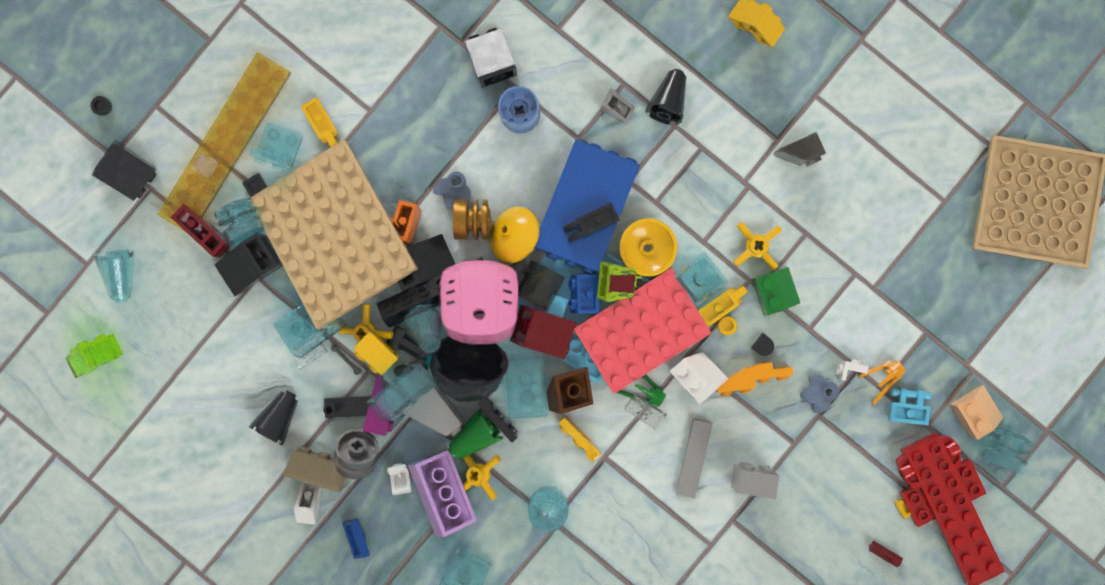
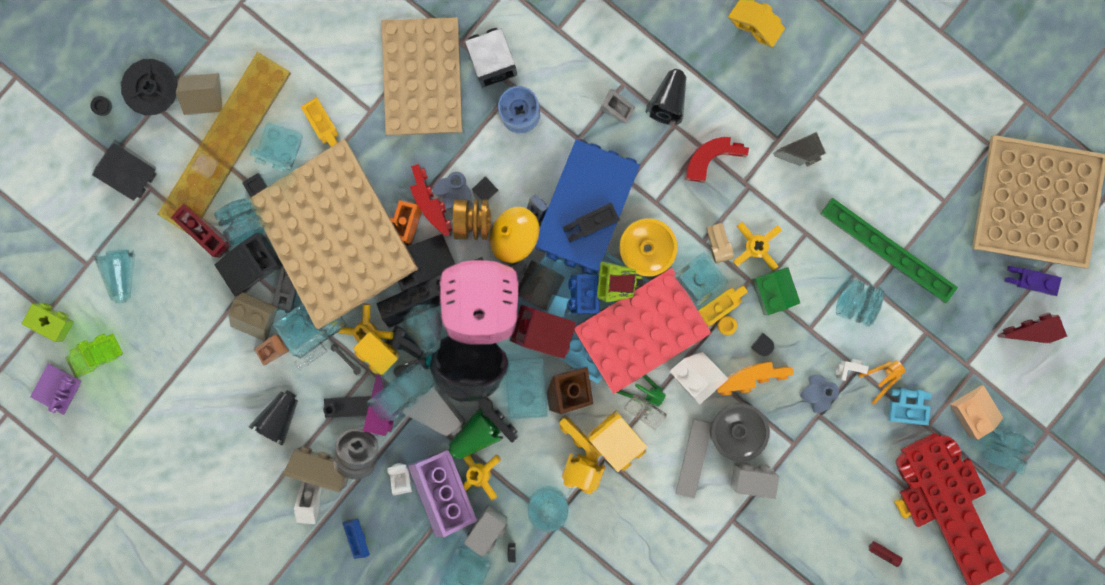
(37, 321): none -> lime brick
(55, 389): none -> medium lavender hinge
(138, 79): none -> black piece
(199, 94): none -> dark tan slope
(252, 316): none -> dark tan slope
(271, 349): none -> nougat slope
(284, 289): none -> dark grey plate
(422, 76): none -> tan plate
(432, 209): none -> red slope
(485, 189): none -> black tile
(486, 530): none -> light grey brick
(512, 552): none -> black tile
(538, 207): none -> sand blue bracket
(582, 473): none -> yellow brick
(617, 441): none -> yellow slope
(699, 162): none -> red arch
(721, 248): none -> tan piece
(753, 434): none -> dark grey dish
(859, 302): none -> clear light blue wheel
(889, 250): none -> green plate
(1035, 281): none -> dark purple hinge
(1044, 330): none -> dark red slope

